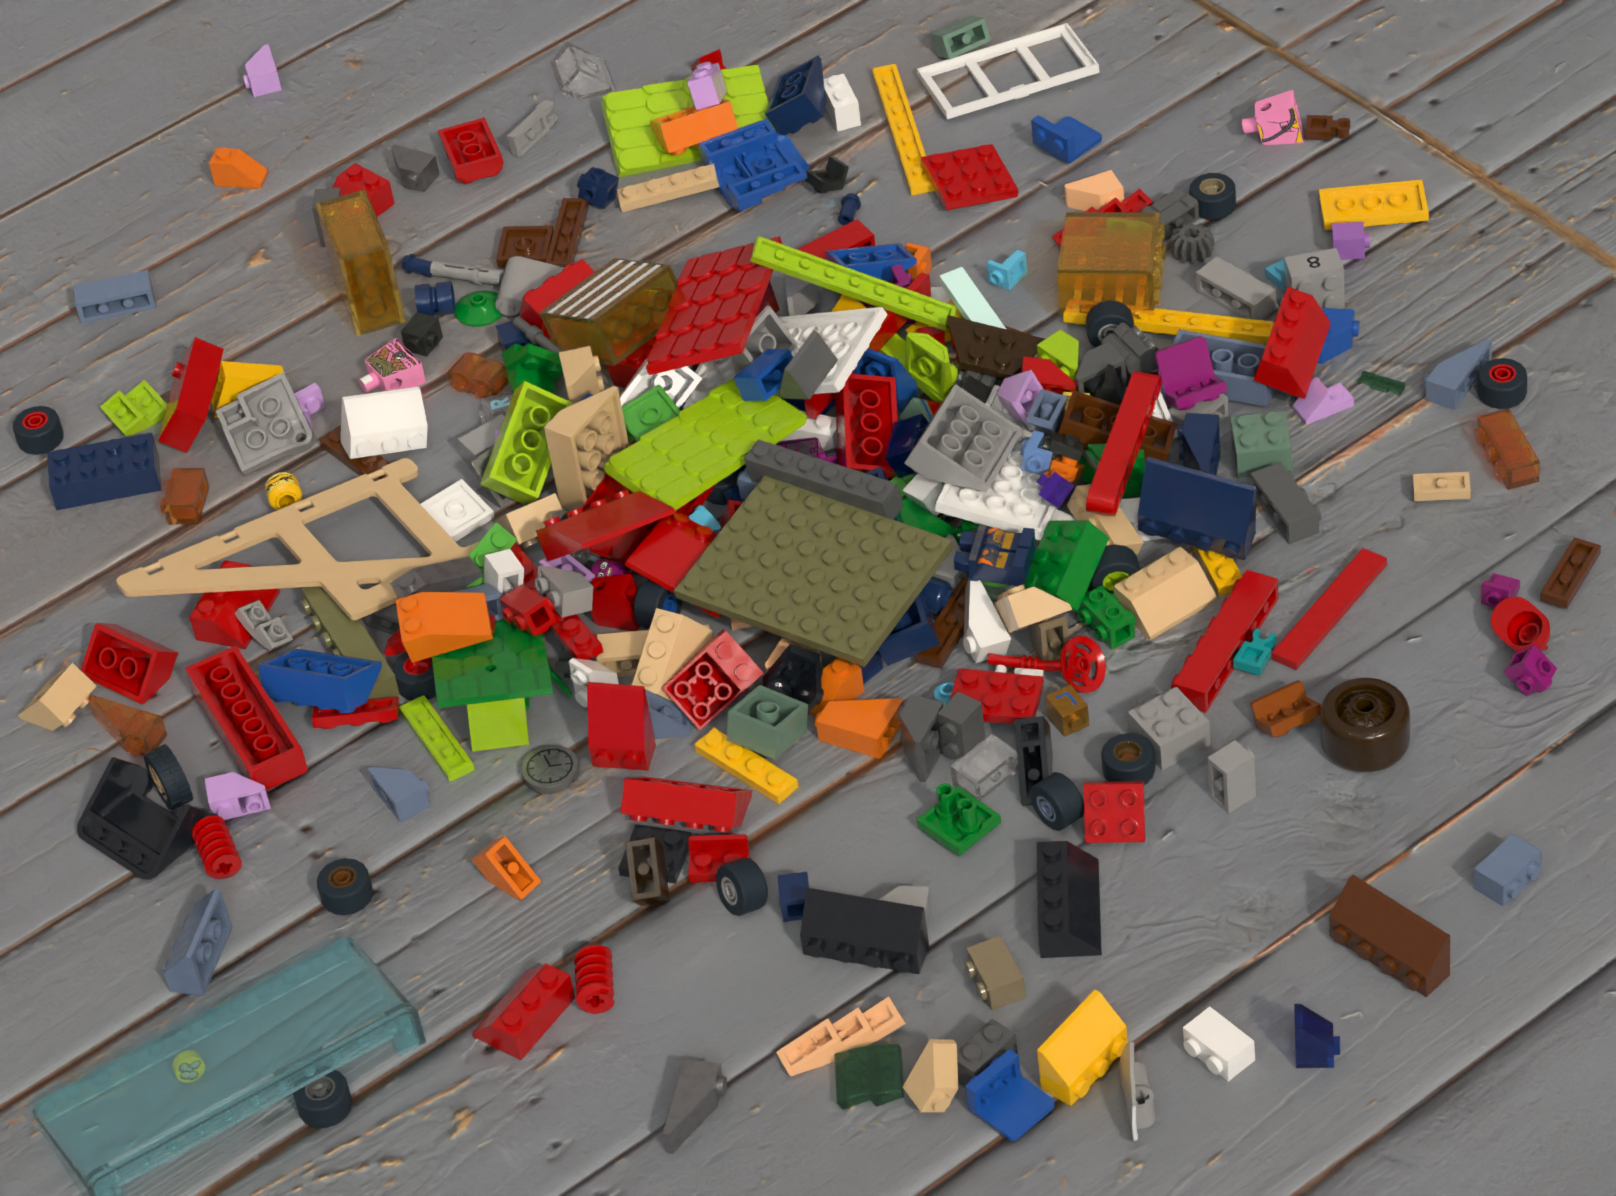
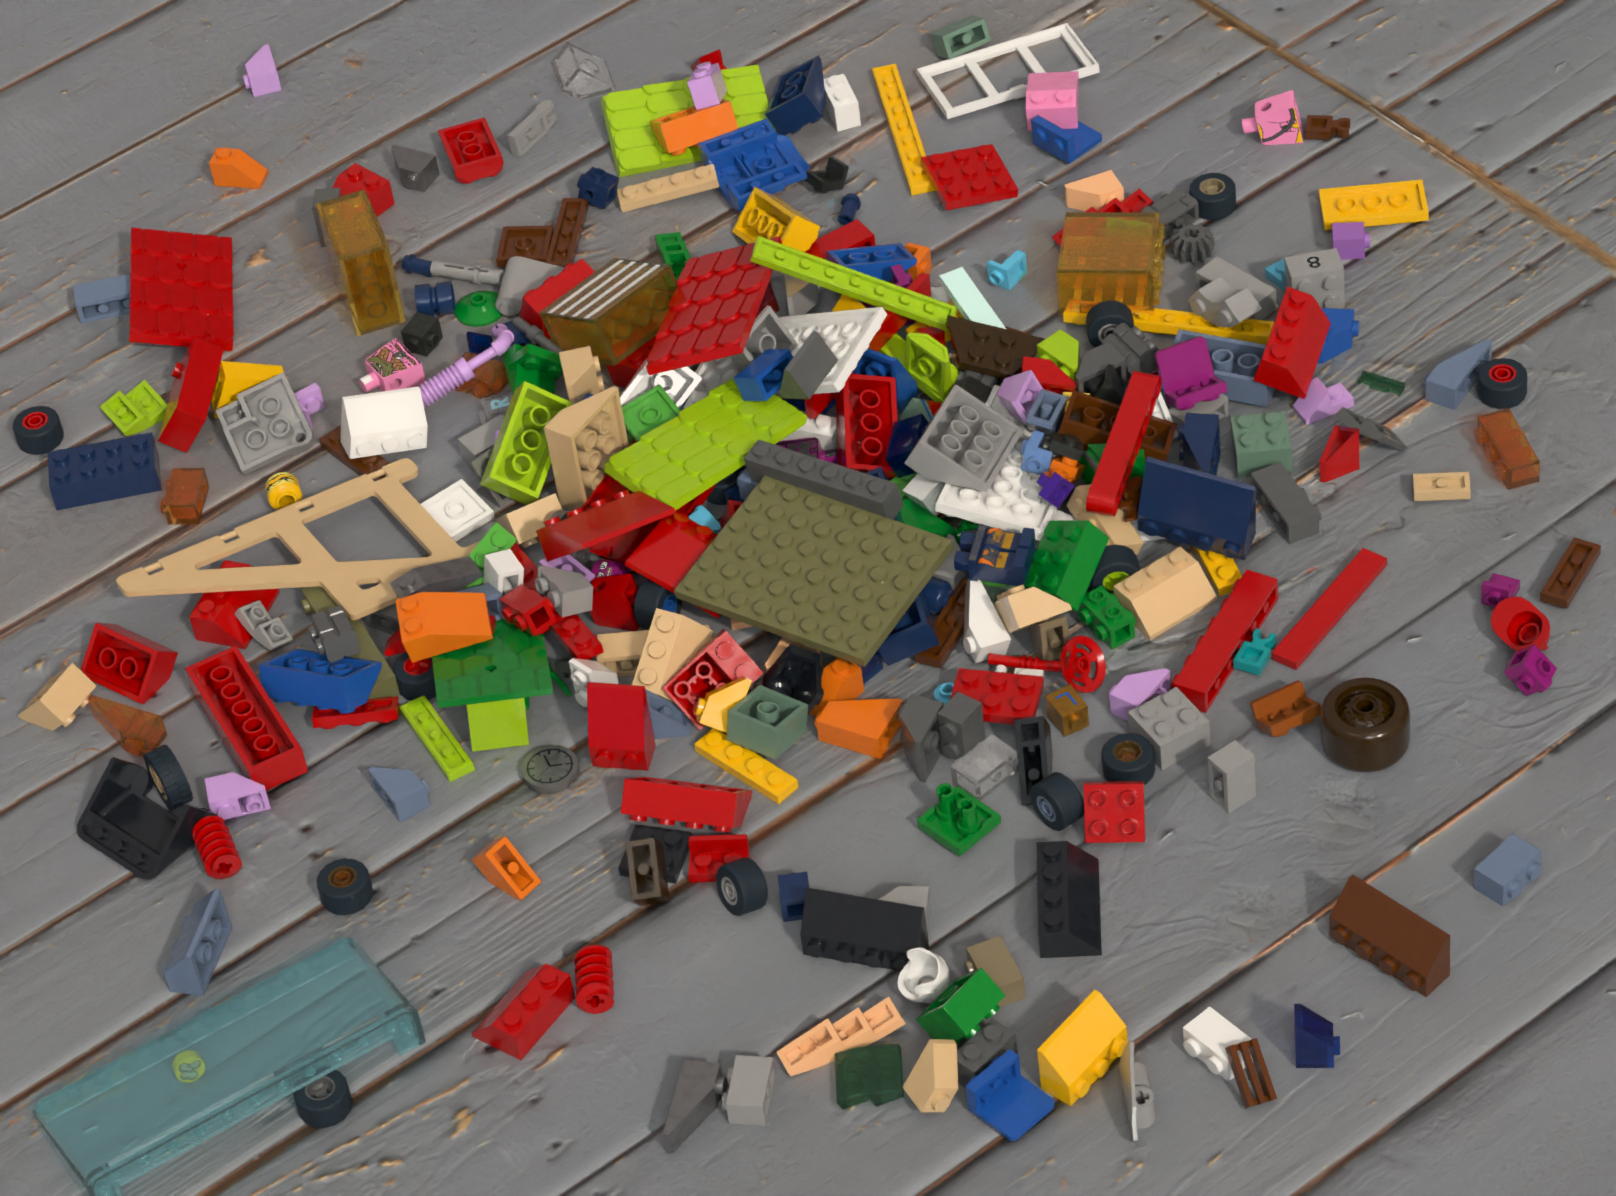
(180, 288): none -> red piece
(334, 634): none -> dark grey brick
(463, 370): none -> lavender piece
(478, 342): none -> clear blue slope
(672, 251): none -> green slope
(715, 706): none -> yellow slope
(750, 1090): none -> light grey brick
(772, 217): none -> yellow slope
(923, 976): none -> white cap
(962, 1007): none -> green brick
(1053, 98): none -> bright pink slope
(1131, 499): none -> reddish brown plate
(1137, 690): none -> lavender slope
(1223, 304): none -> light grey brick
(1261, 1069): none -> reddish brown tile
(1340, 454): none -> red slope
(1371, 429): none -> dark grey slope

